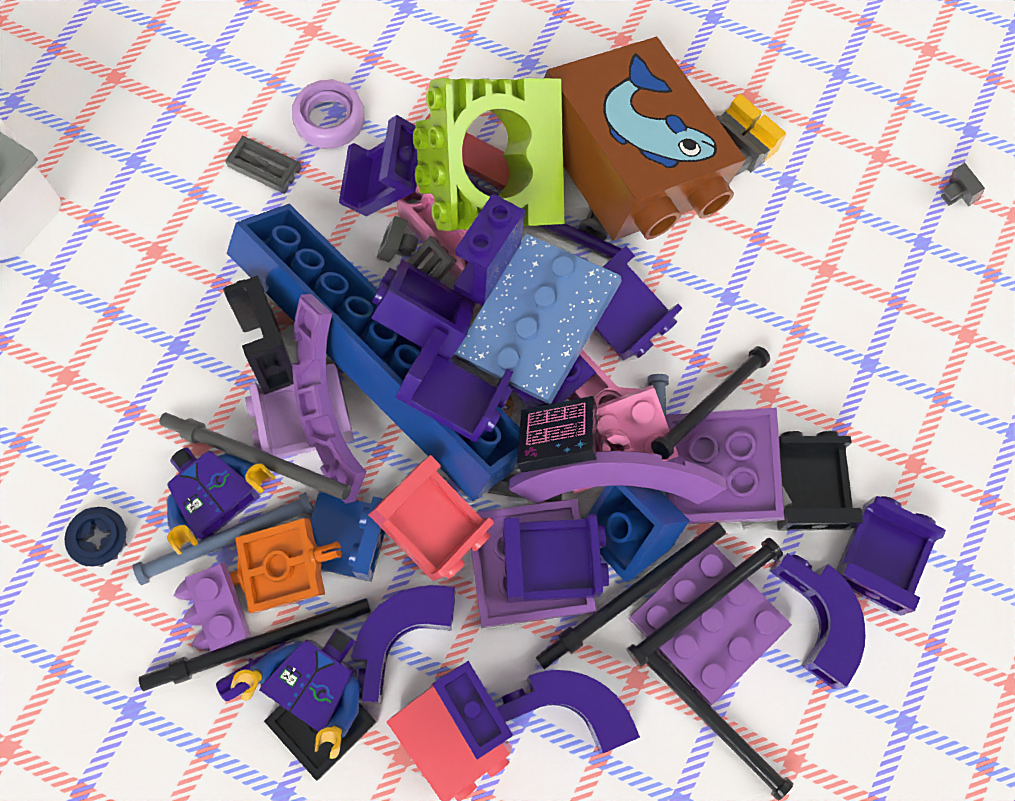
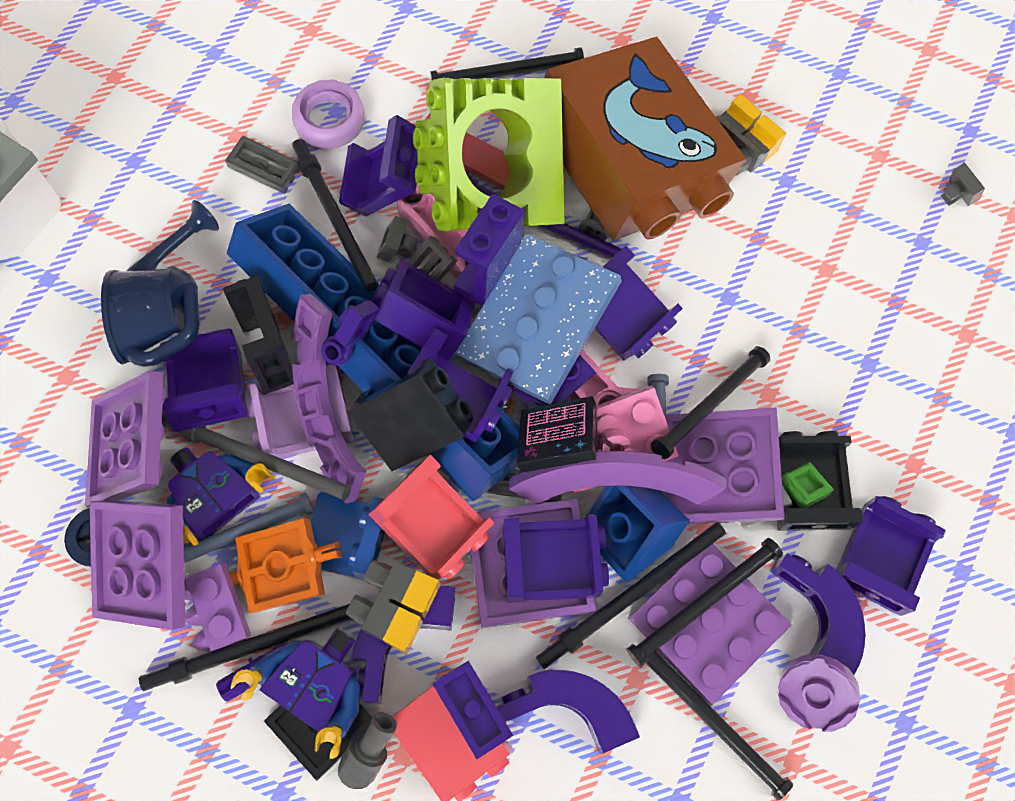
(126, 439): none -> medium lavender plate
(138, 563): none -> medium lavender plate
(153, 303): none -> dark blue piece
(205, 382): none -> dark purple panel
(312, 169): none -> black bar
(354, 325): none -> dark purple plate
(366, 752): none -> dark grey arm
(388, 621): none -> hips
(412, 416): none -> black panel
(513, 67): none -> black bar
(806, 485): none -> bright green tile
(819, 693): none -> medium lavender tile

